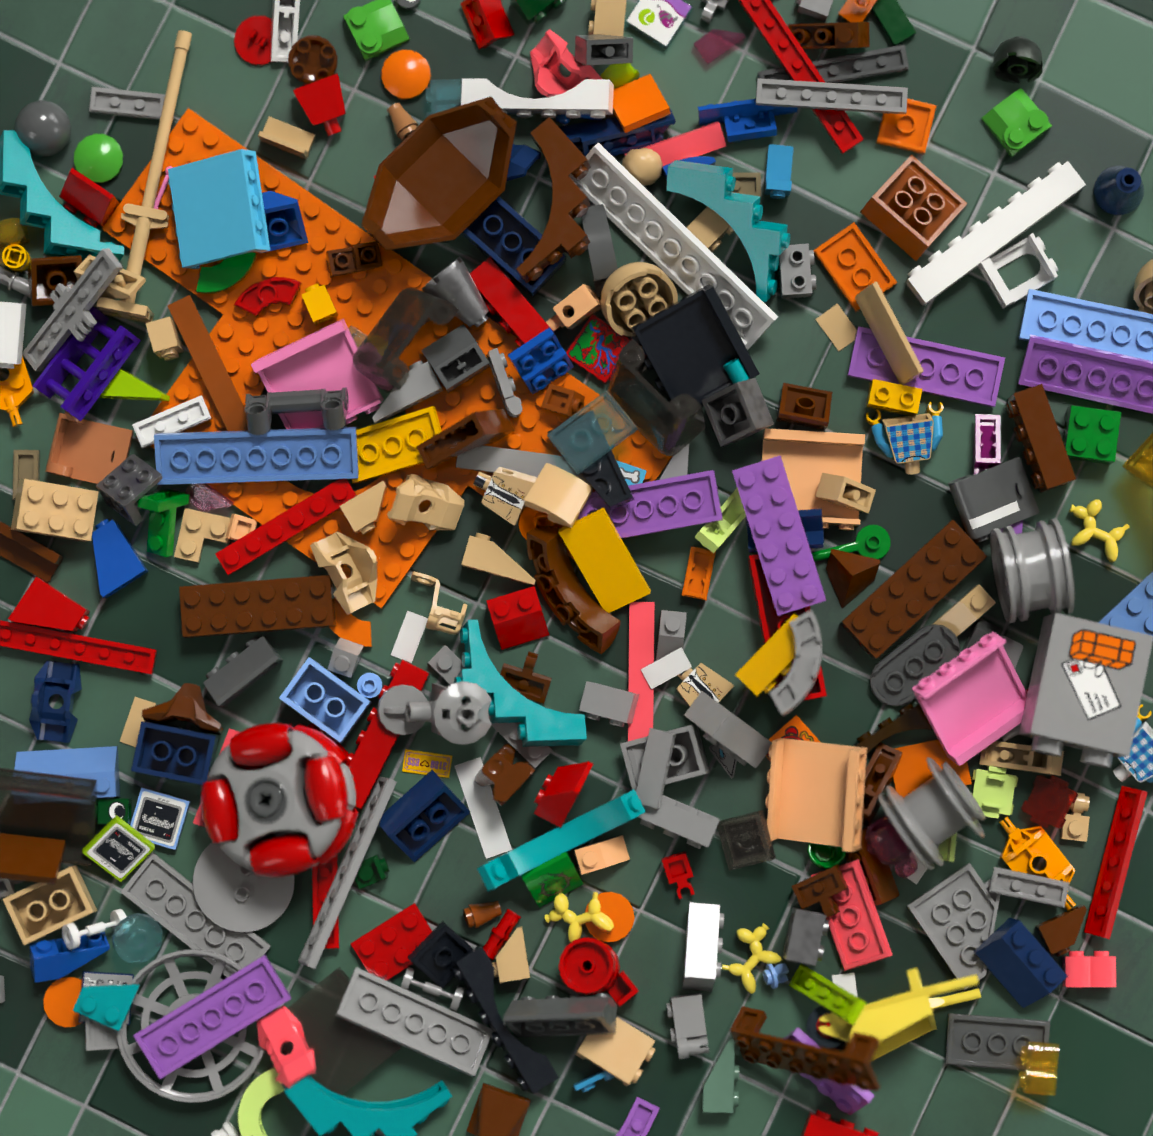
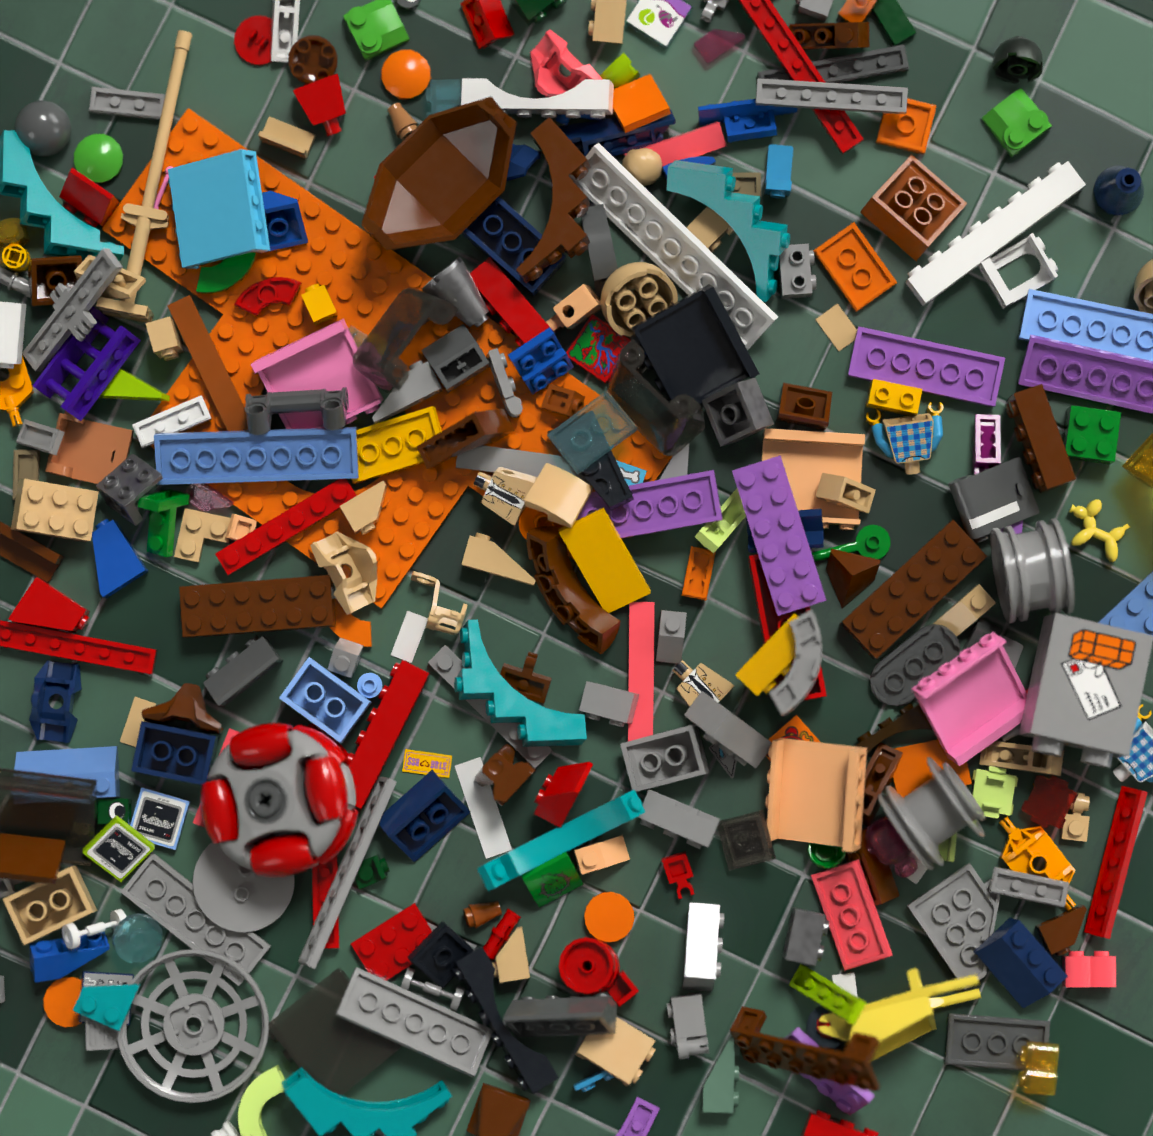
(40, 437): none -> light grey tile
(212, 1016): medium lavender plate -> none
(278, 1029): coral piece -> none
(354, 259): reddish brown slope -> none
(406, 709): light grey piece -> none
(444, 504): tan piece -> none
(517, 617): red slope -> none
(575, 929): light yellow piece -> none
(603, 49): dark grey slope -> none
(655, 767): light grey tile -> none
(666, 668): white sticker -> none
(736, 371): teal hinge -> none
(758, 955): light yellow piece -> none
(775, 975): light blue plate -> none
(820, 889): reddish brown plate -> none
(889, 334): tan slope -> none

